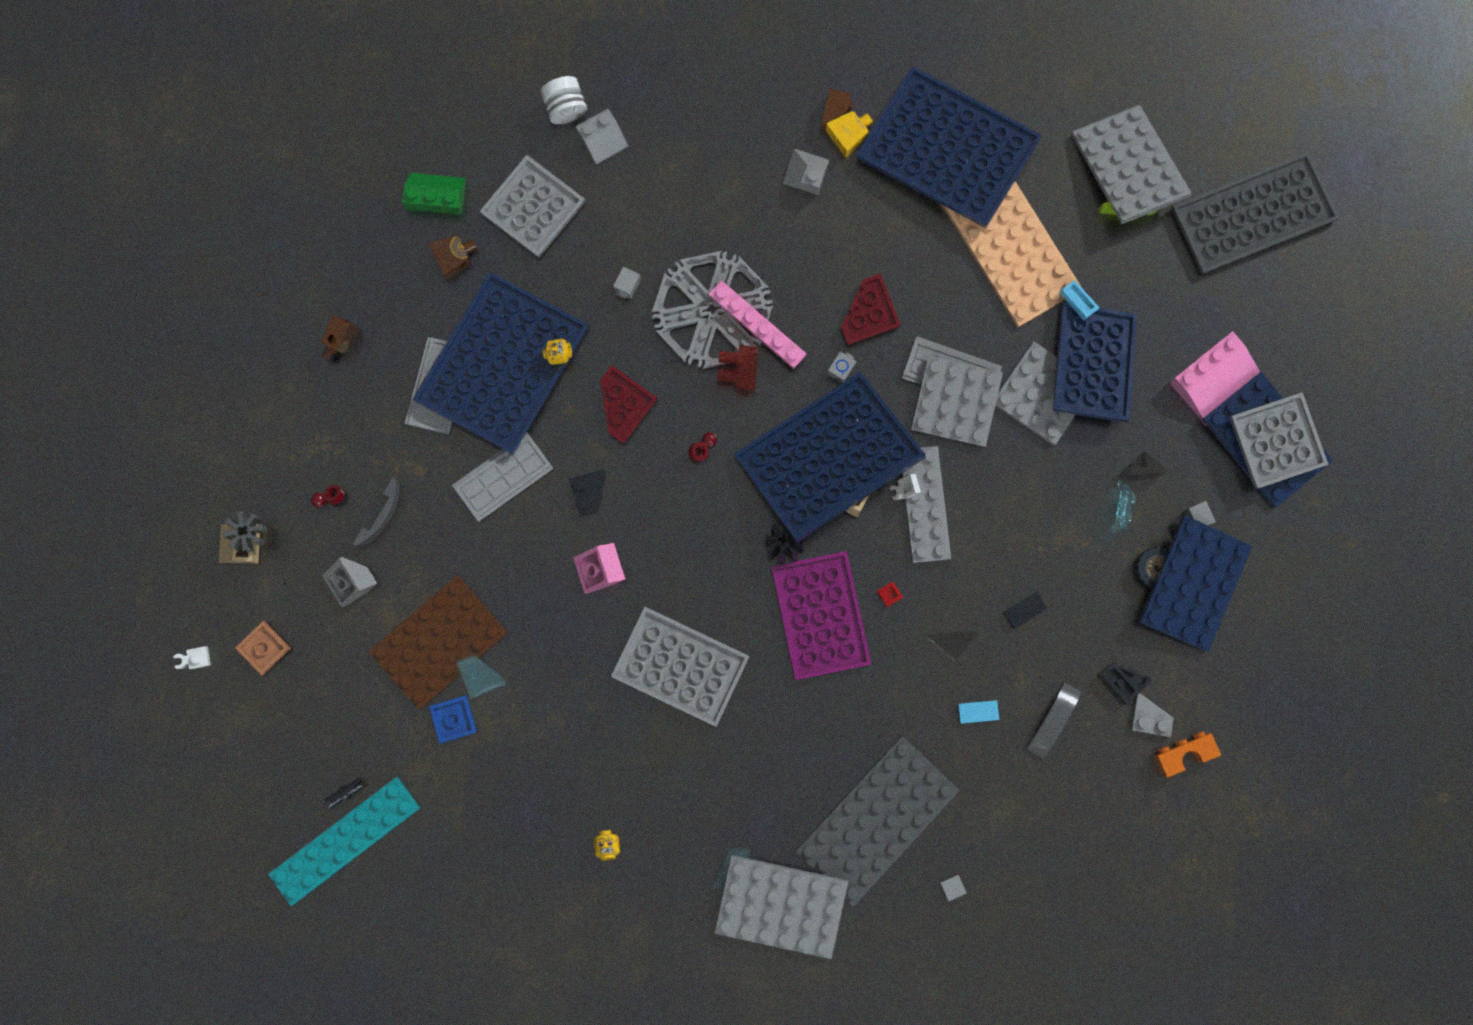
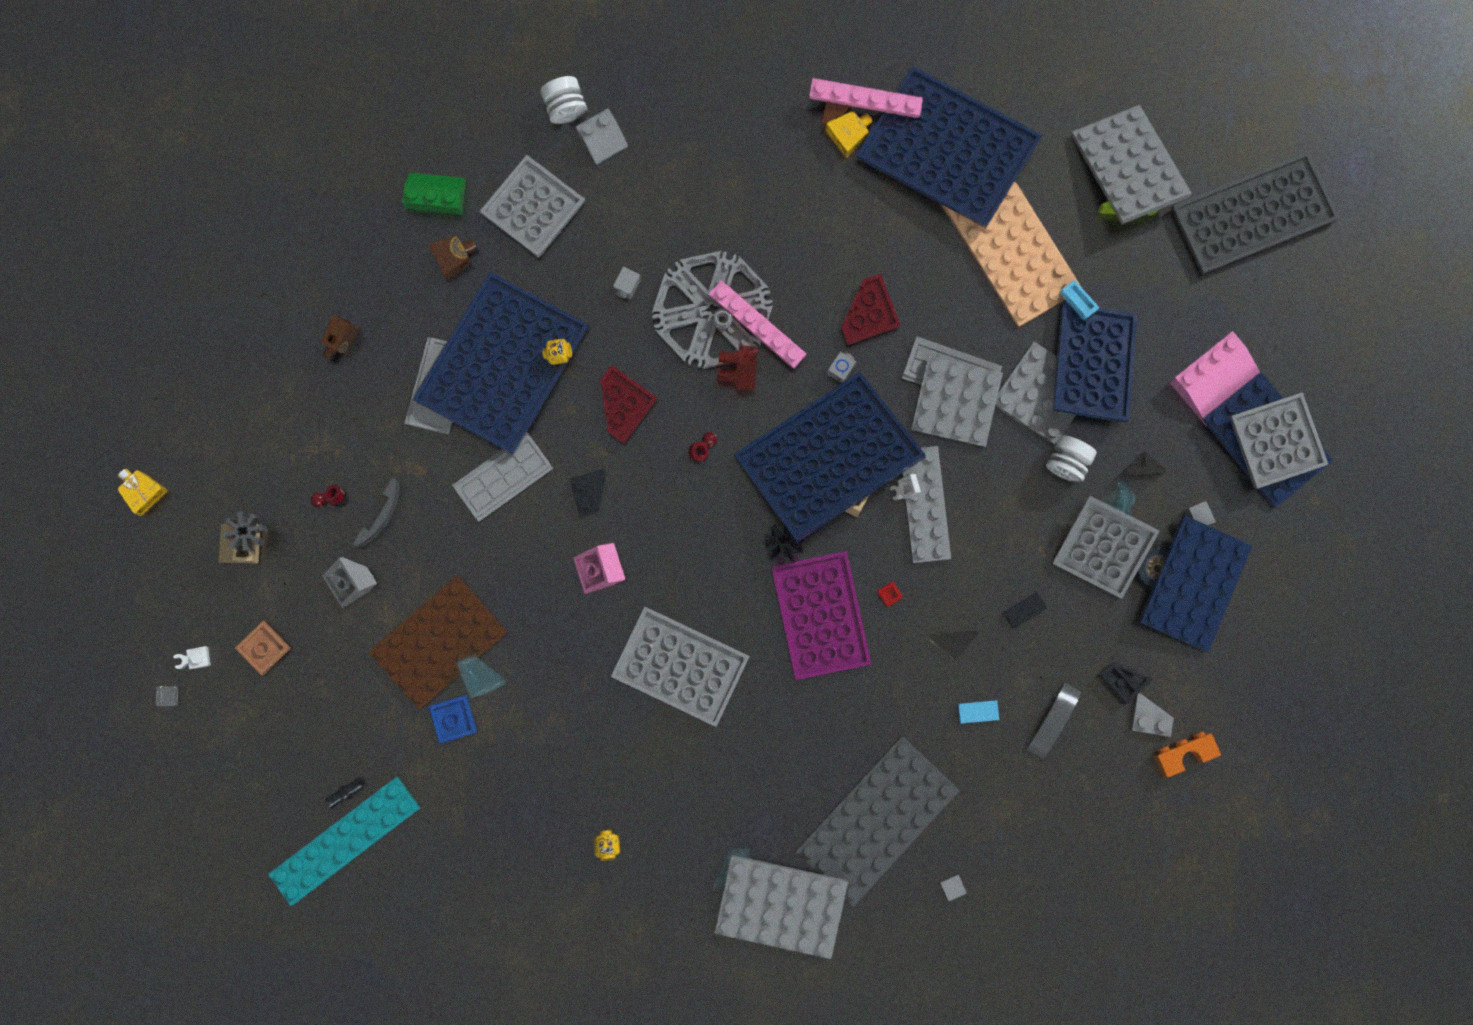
(139, 491): none -> yellow torso
(167, 696): none -> clear tile
(722, 313): none -> light grey plate
(806, 171): light grey slope -> none
(865, 98): none -> bright pink plate
(1071, 459): none -> white wheel
(1105, 546): none -> light grey plate

